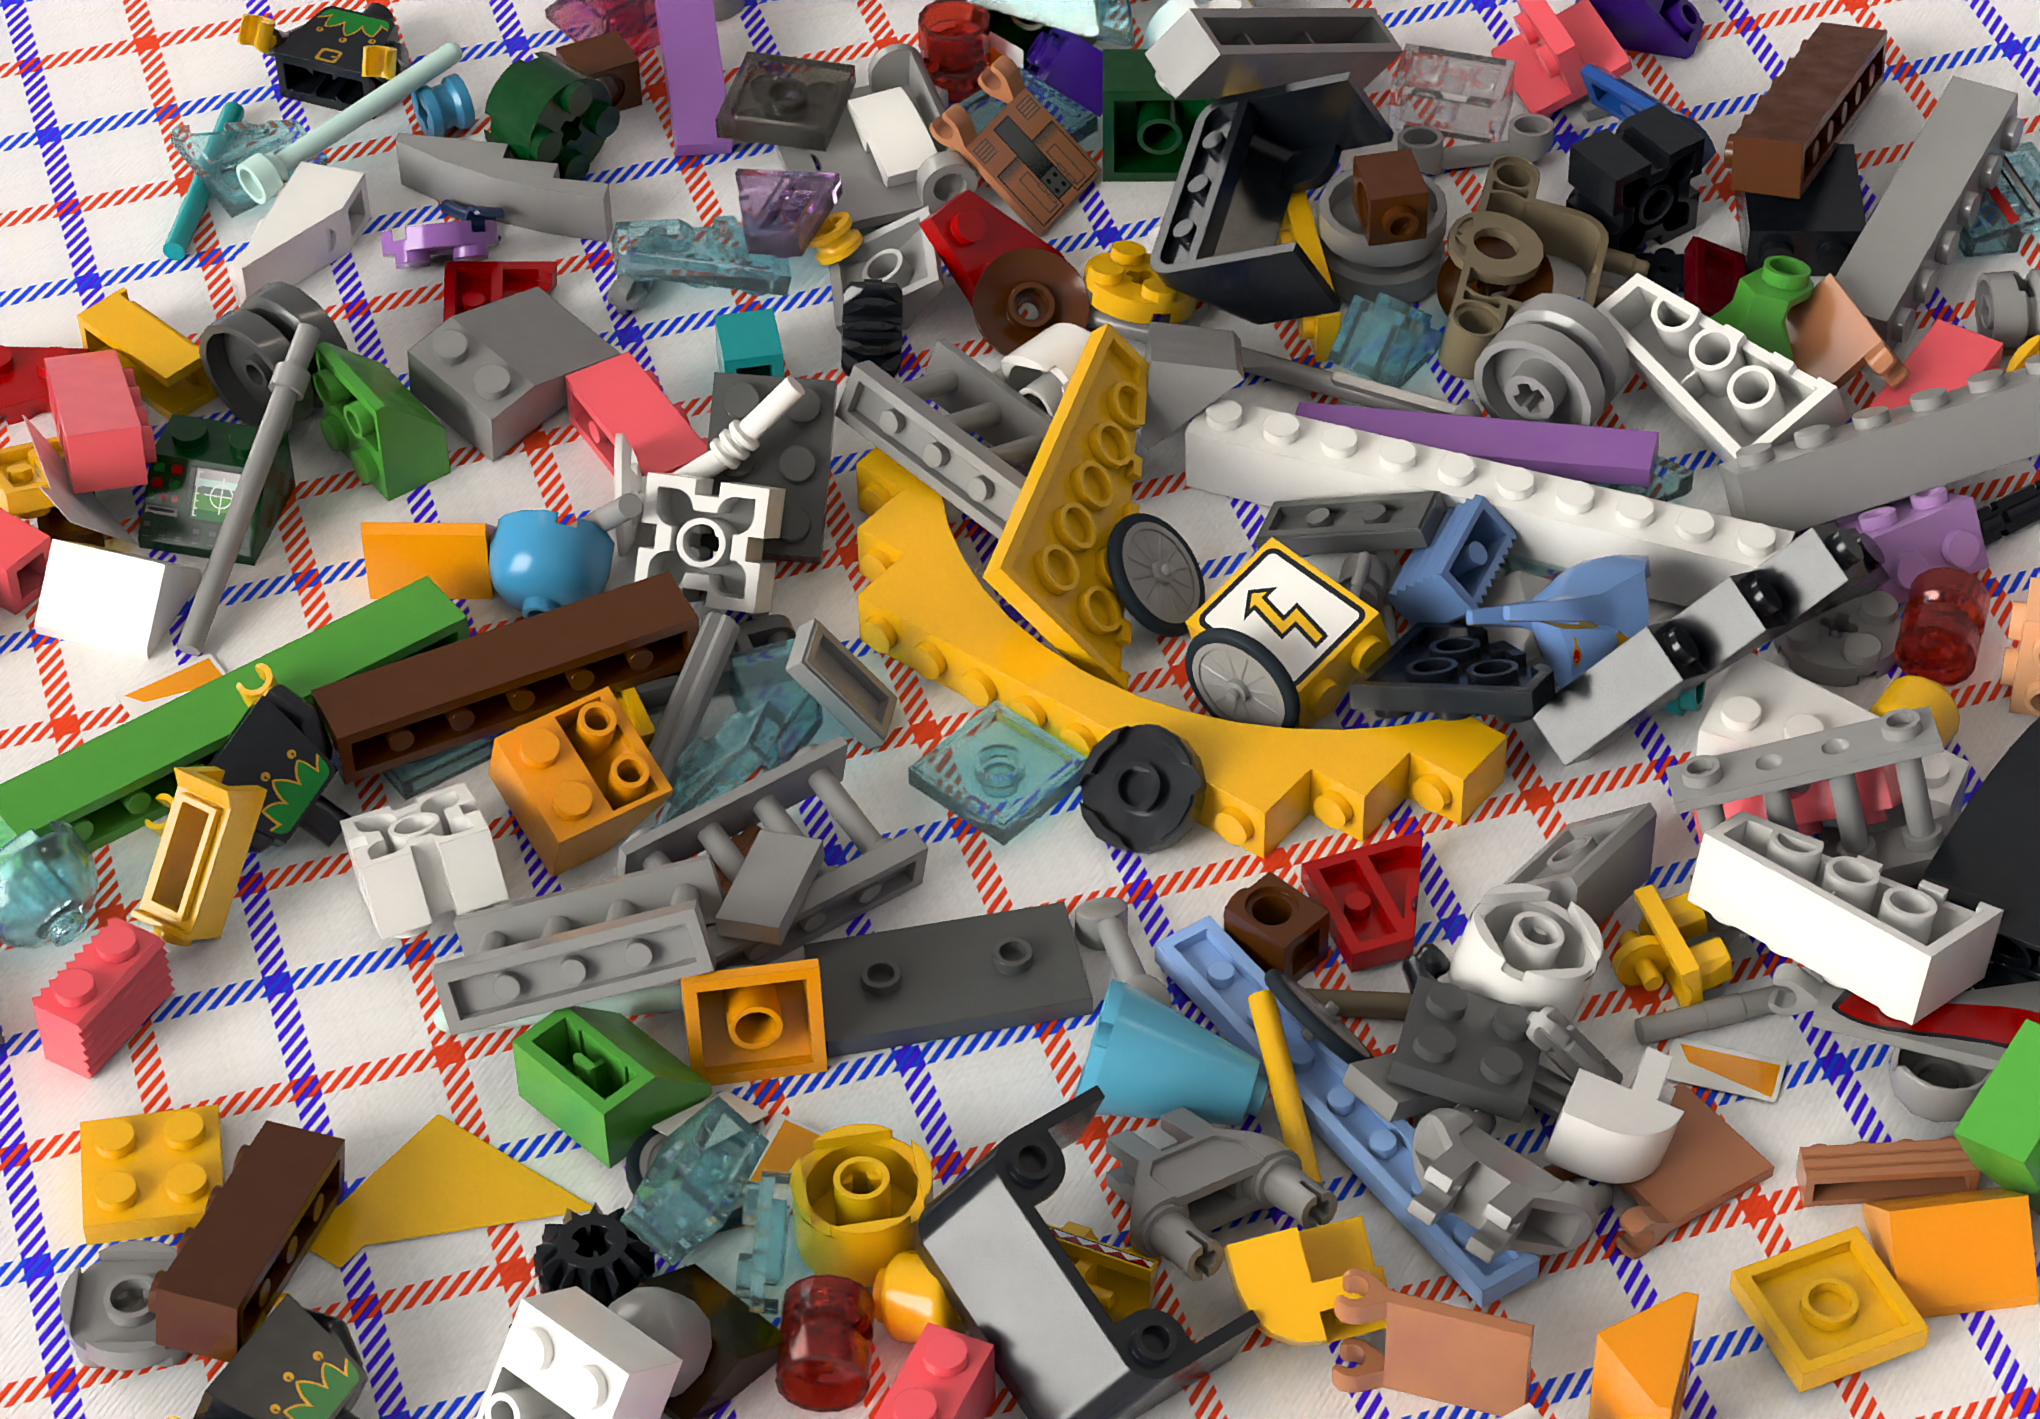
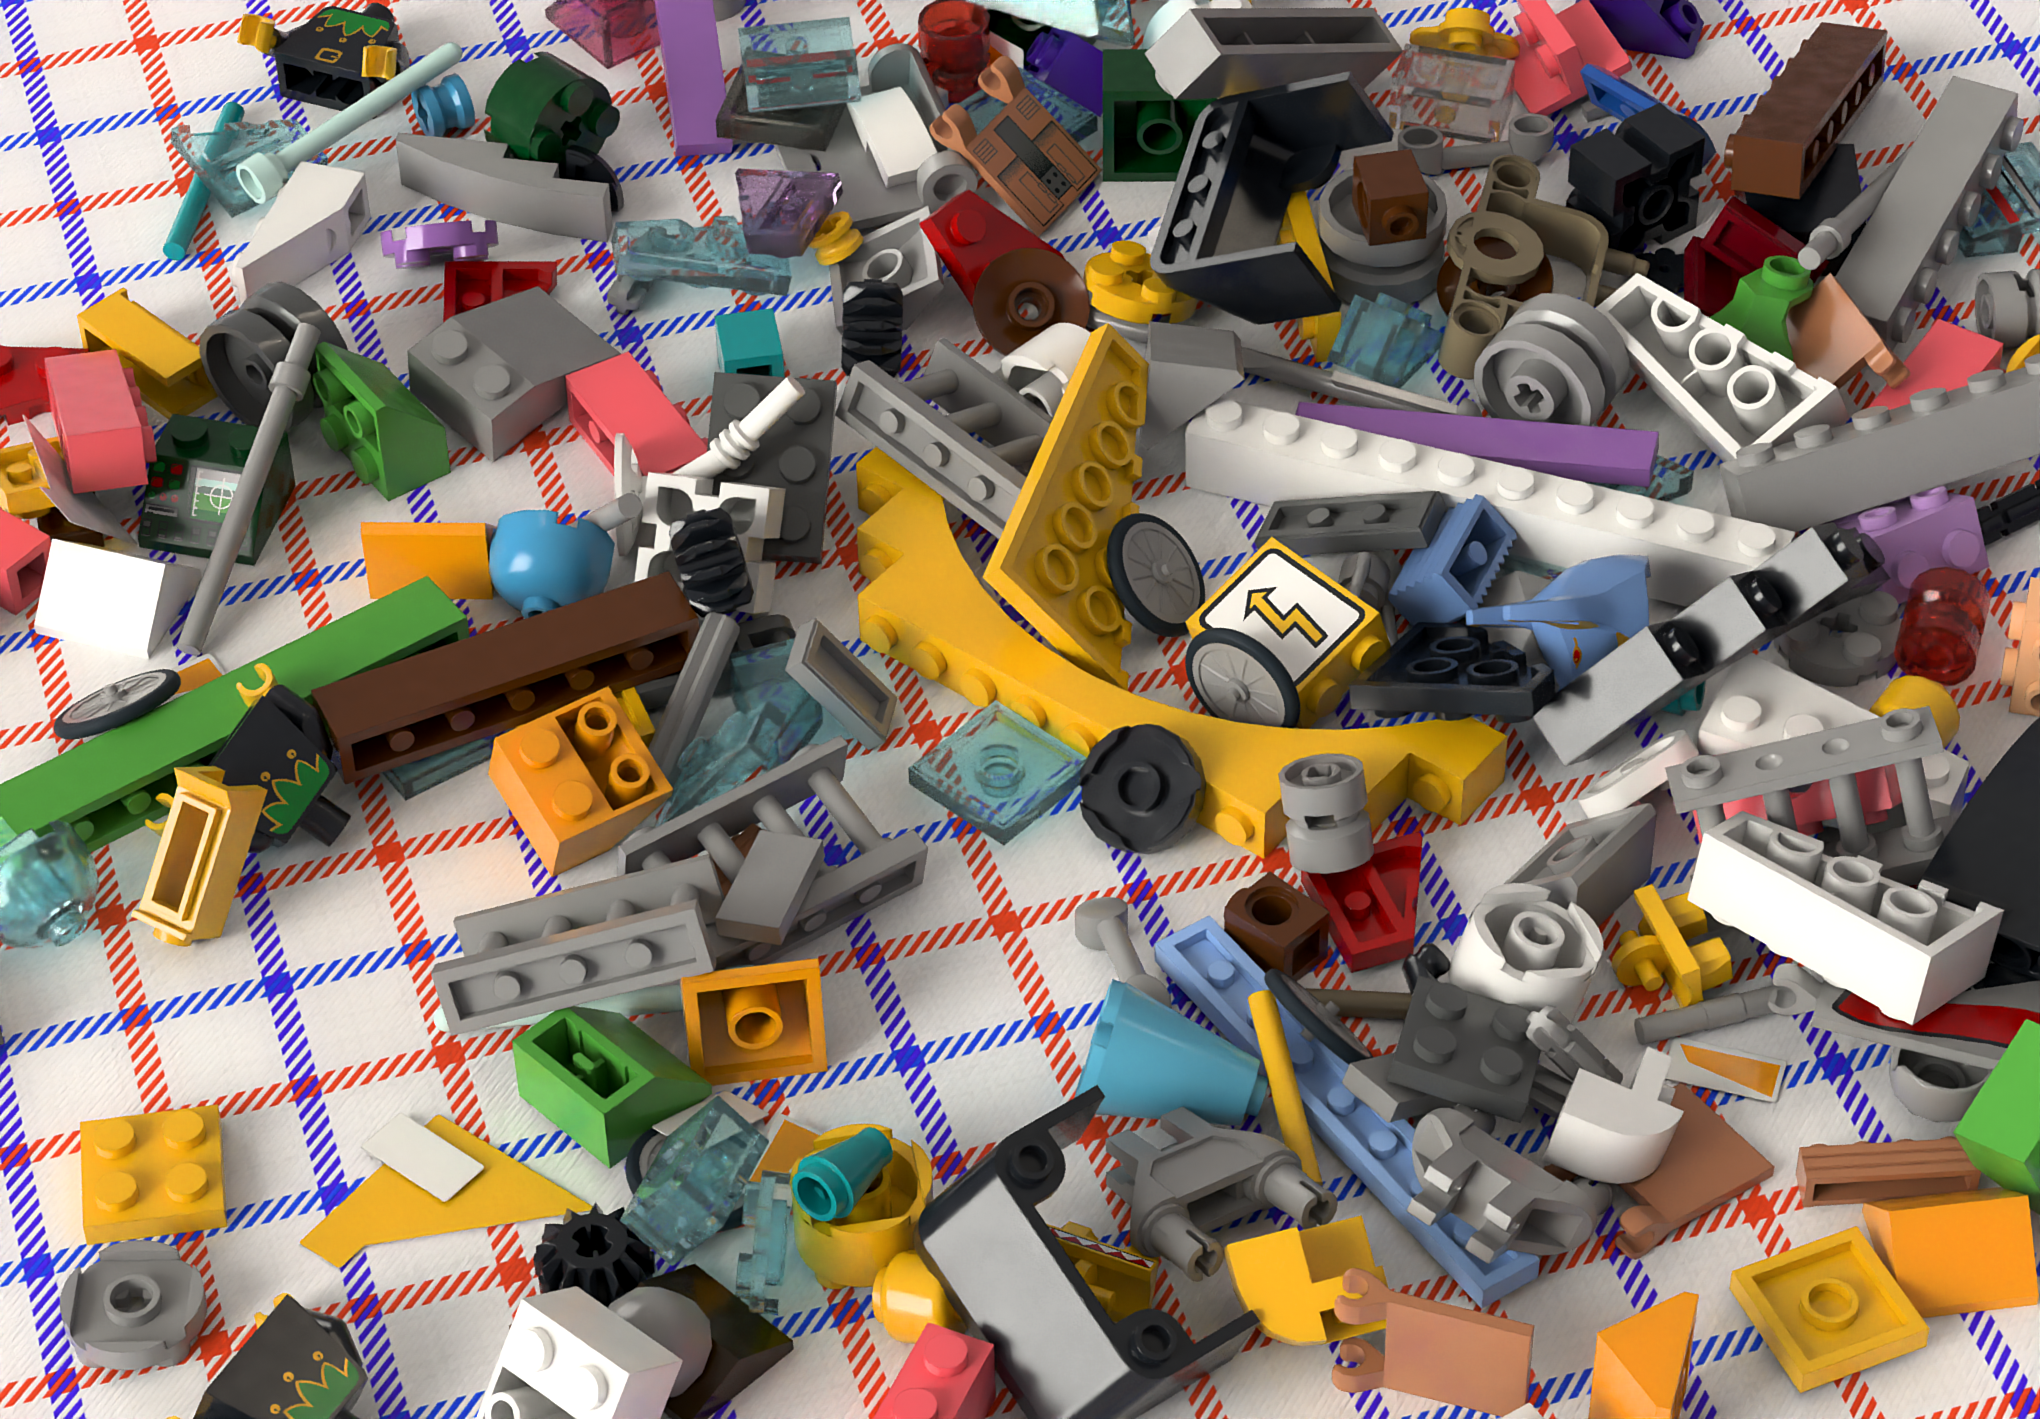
(102, 997): coral brick -> none
(117, 704): none -> wheel
(248, 1241): reddish brown brick -> none
(422, 1157): none -> white sticker
(424, 861): white brick -> none
(475, 214): dark blue hand -> none
(588, 166): none -> black tile
(609, 62): reddish brown brick -> none
(711, 562): none -> black gear
(799, 64): none -> clear light blue slope
(825, 1343): clear red wheel -> none
(838, 1176): none -> teal cone
(950, 979): dark grey plate -> none
(1326, 813): none -> light grey wheel
(1467, 32): none -> yellow plate
(1637, 775): none -> white plate
(1747, 238): none -> dark red tile
(1835, 233): none -> light grey bar

